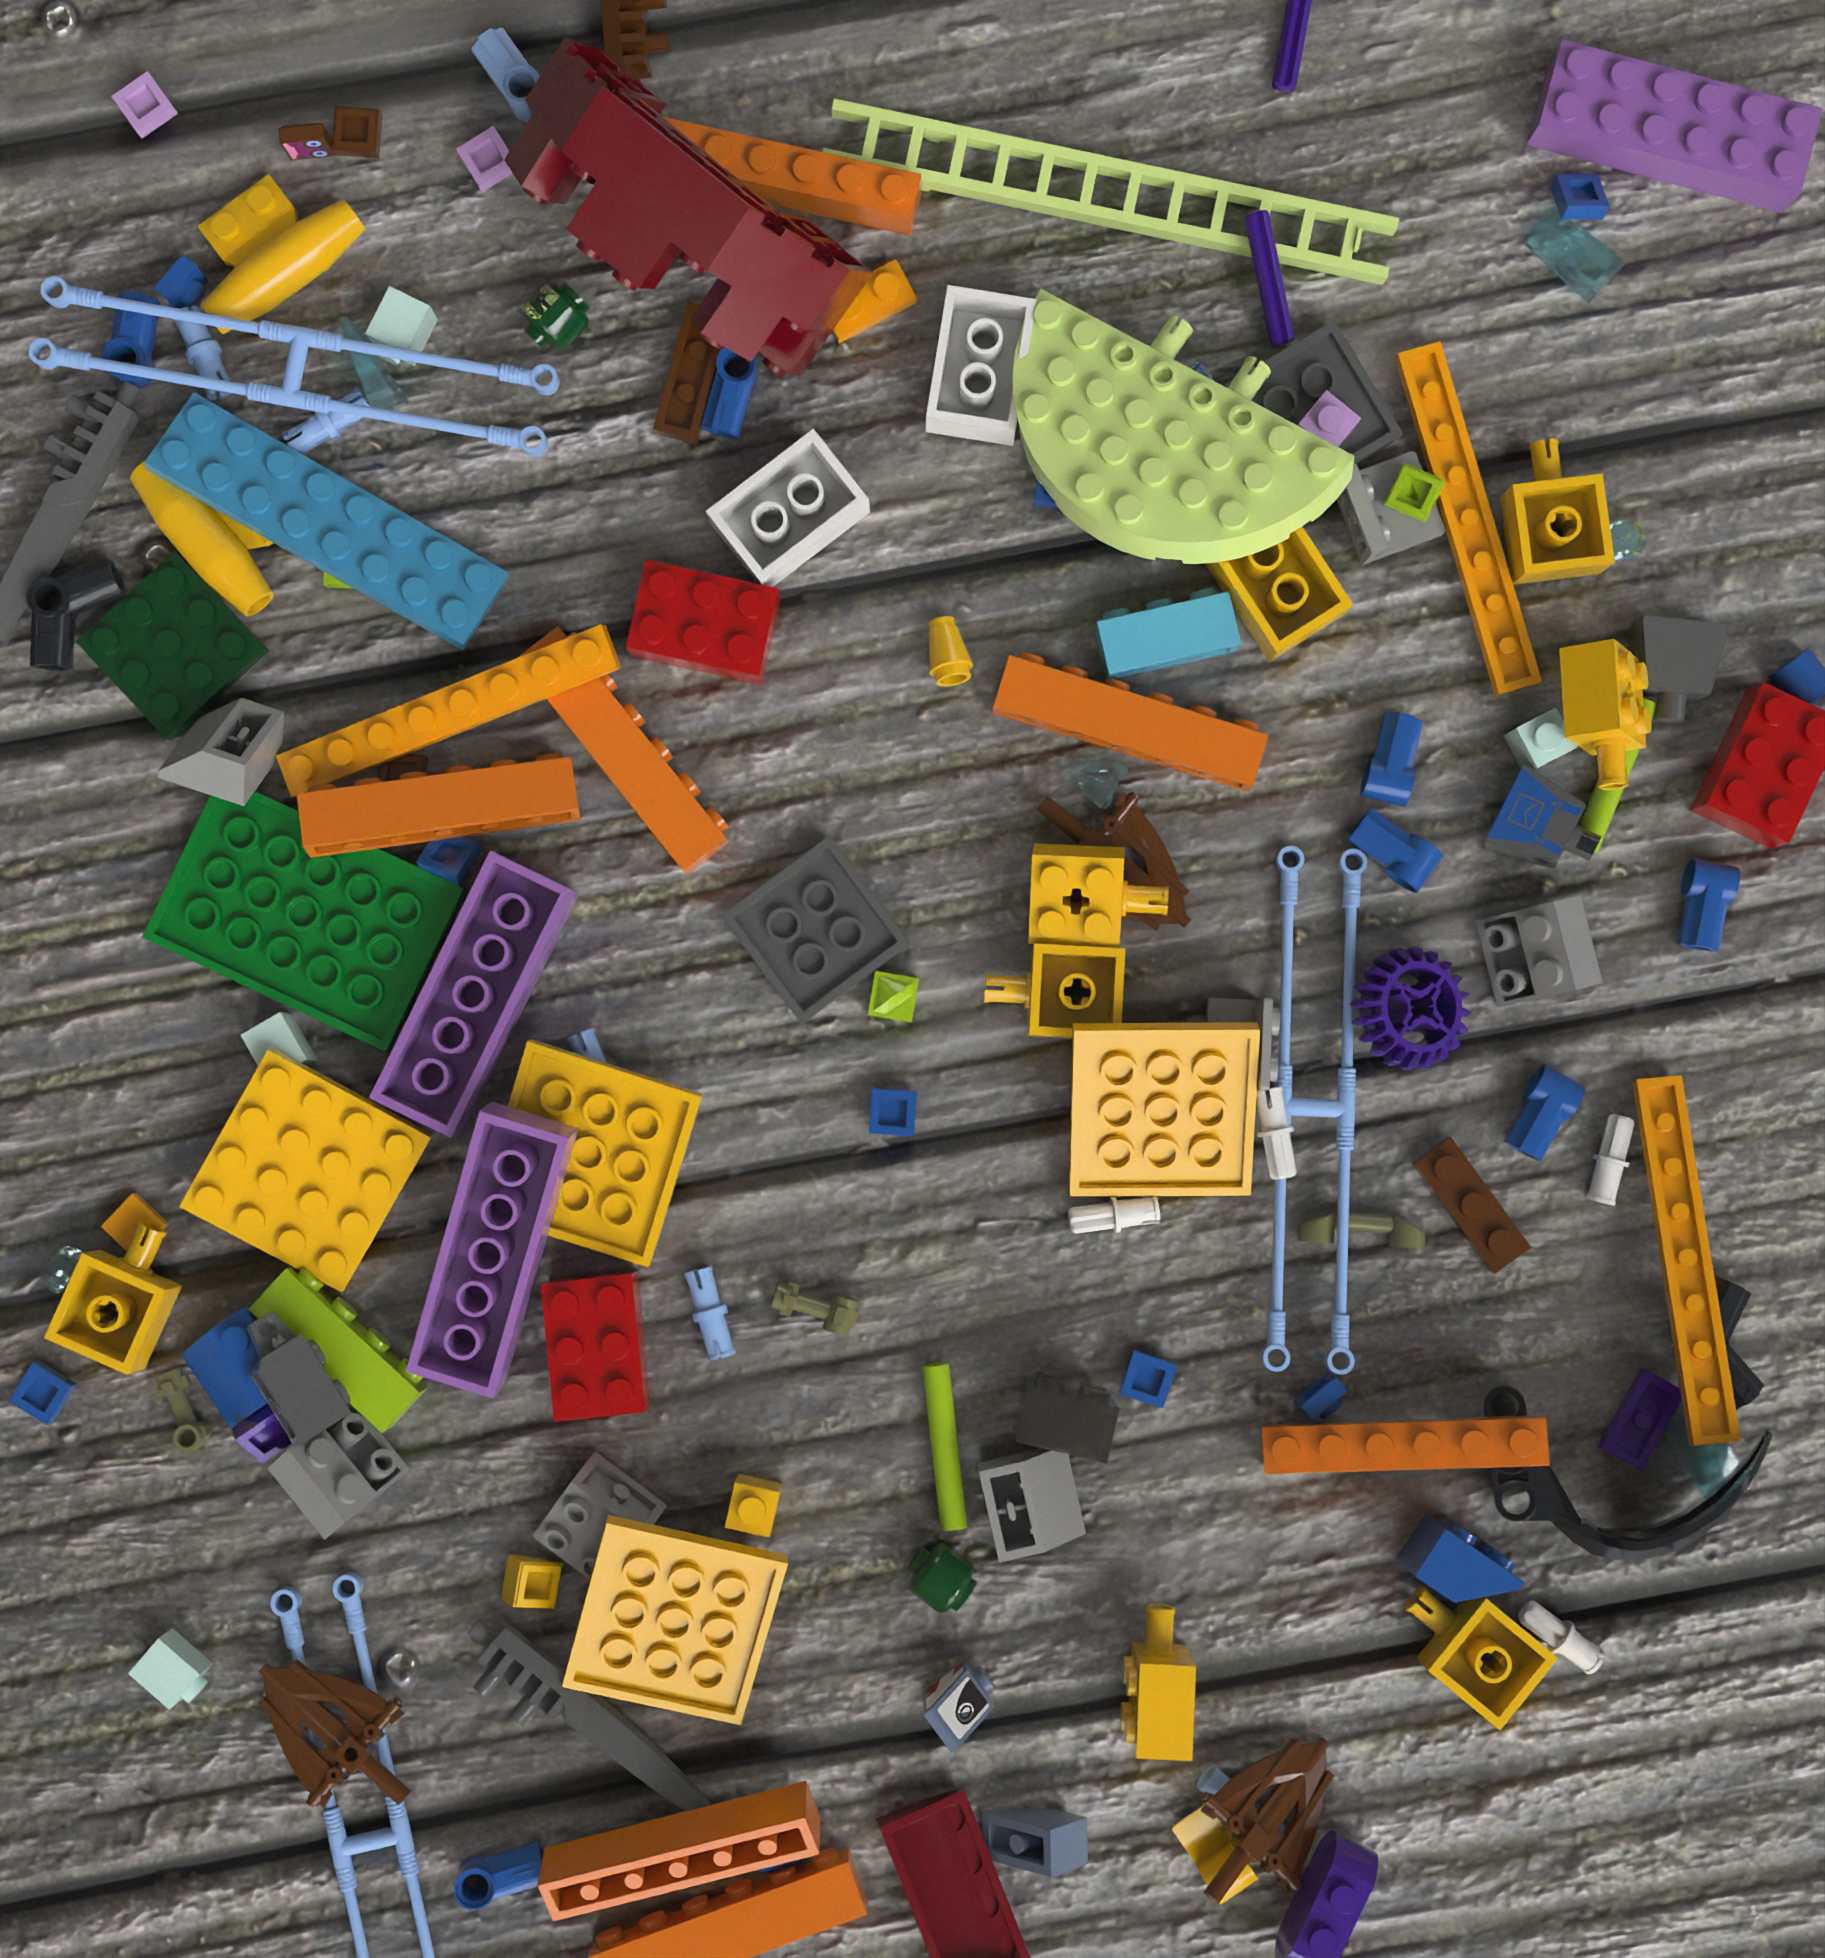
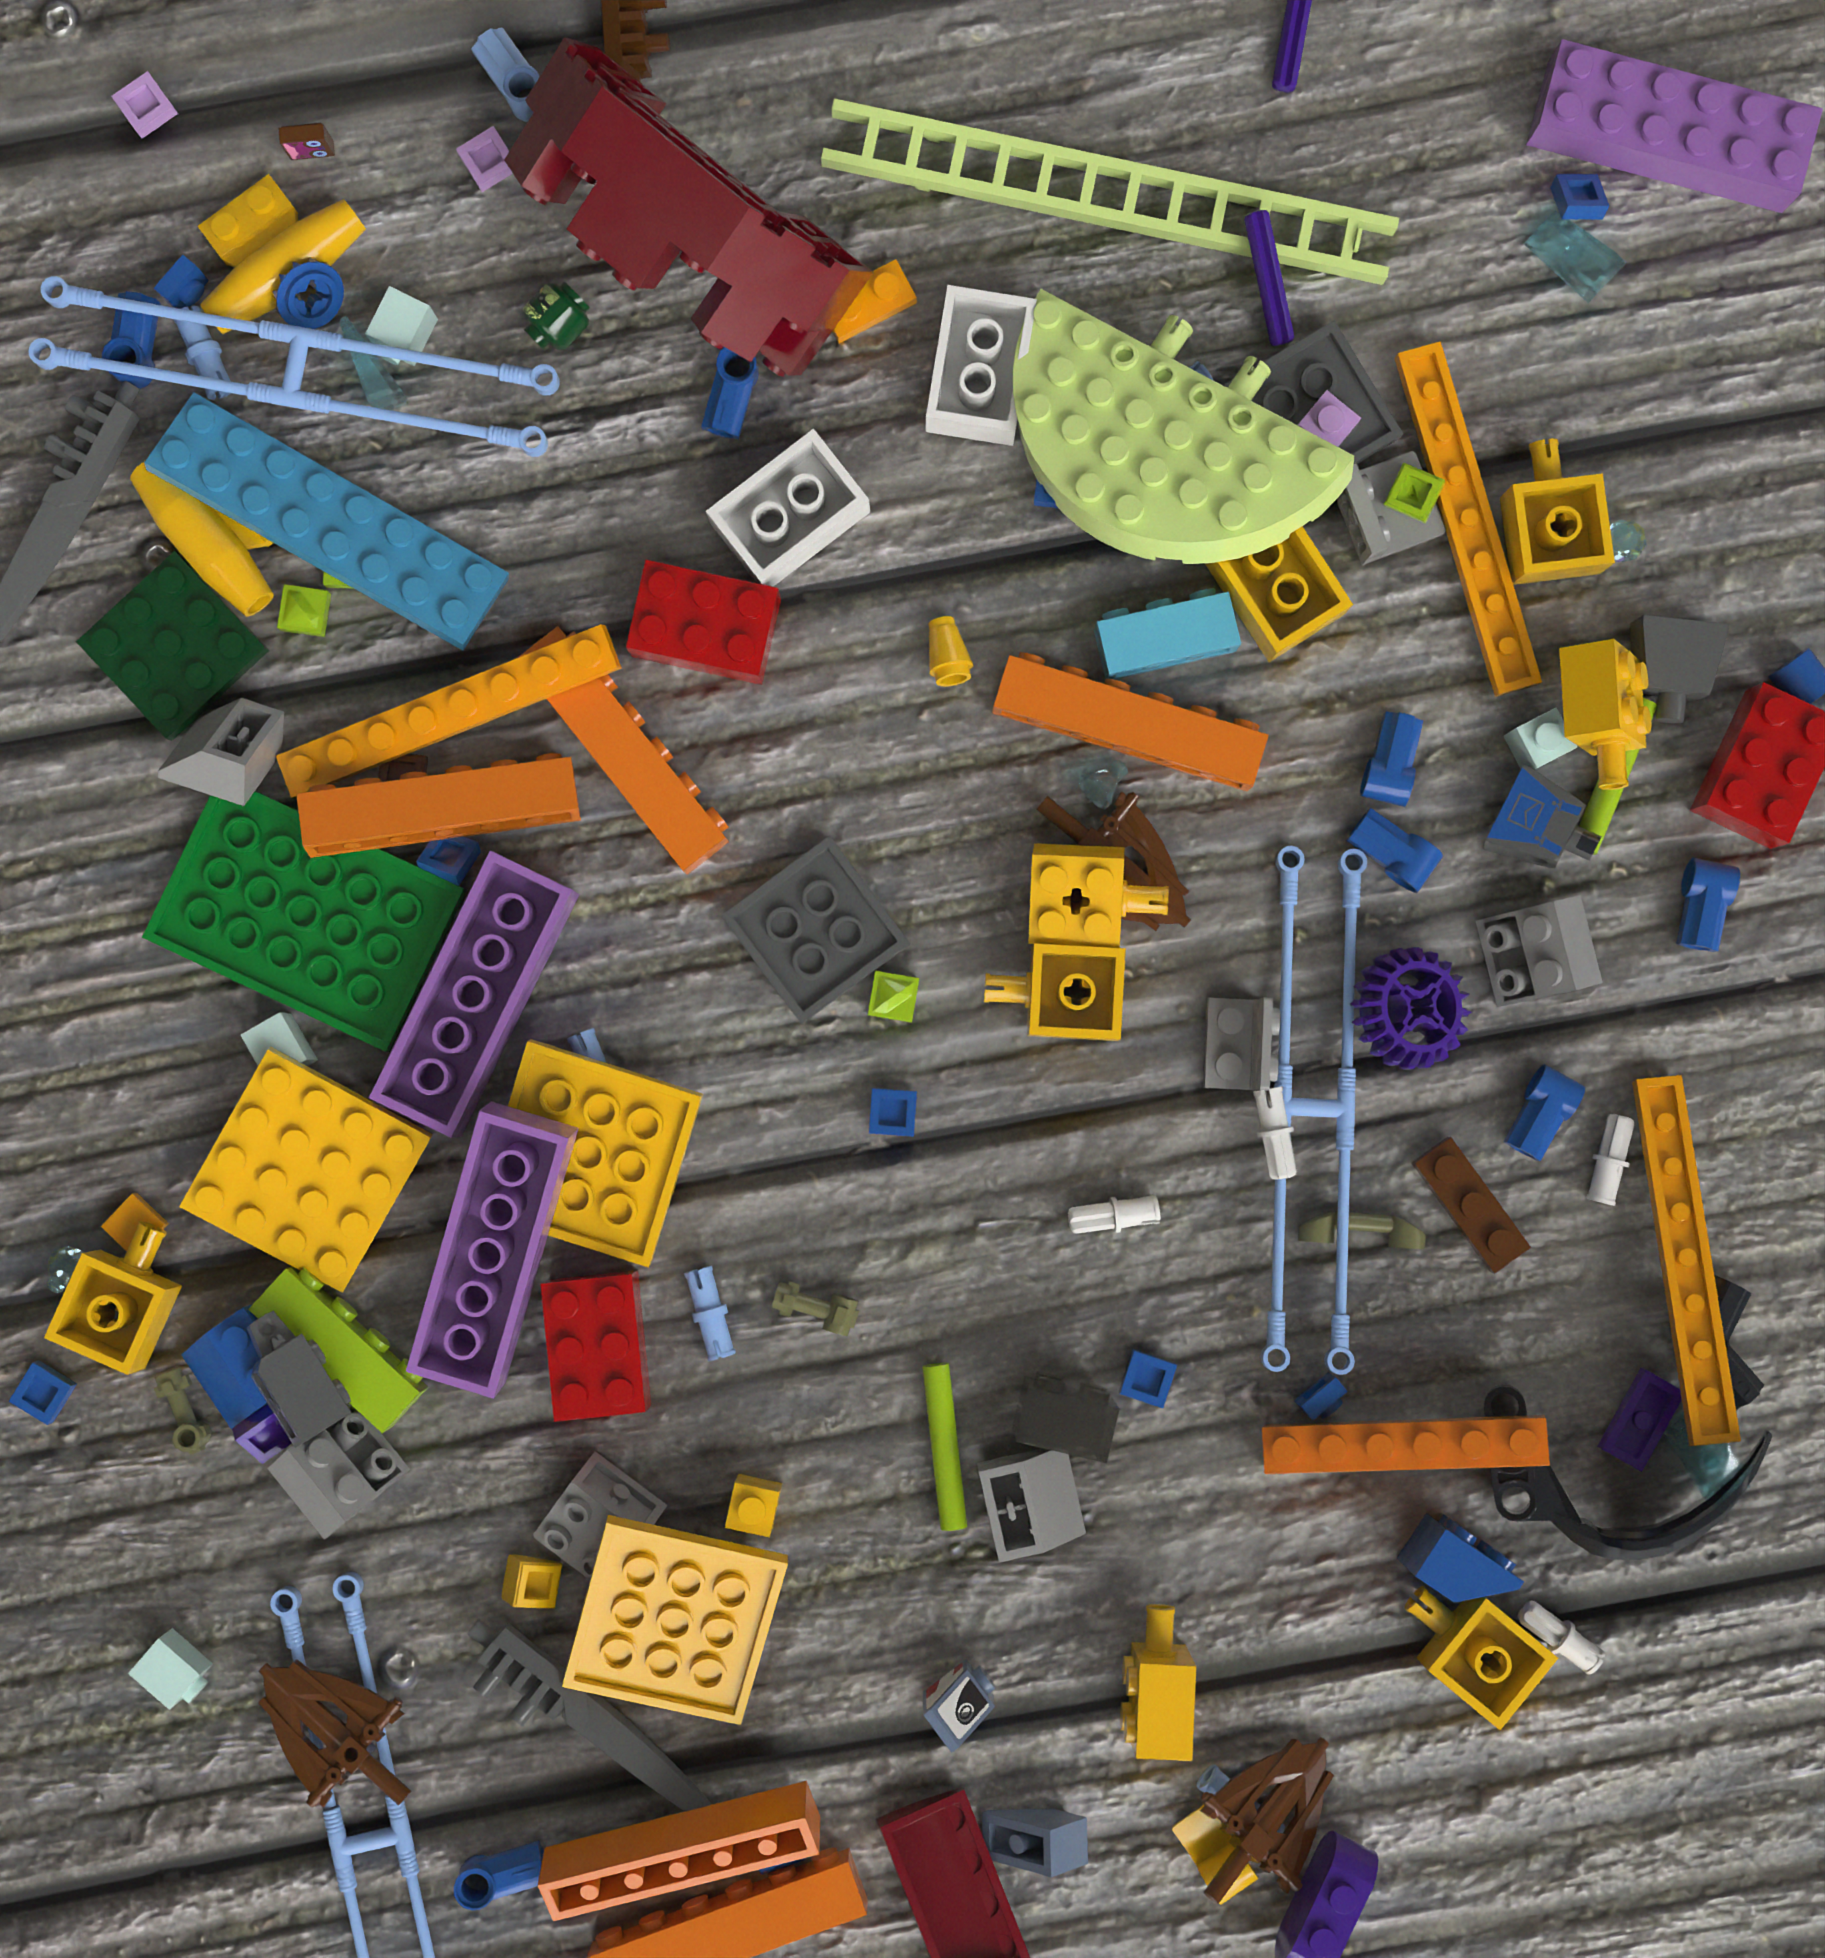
(55, 629): black piece -> none
(304, 610): none -> lime tile
(319, 306): none -> blue gear
(323, 426): light blue pin -> none
(357, 132): reddish brown tile -> none
(687, 384): reddish brown plate -> none
(814, 179): orange brick -> none
(941, 1578): dark green head -> none
(1163, 1108): yellow plate -> none

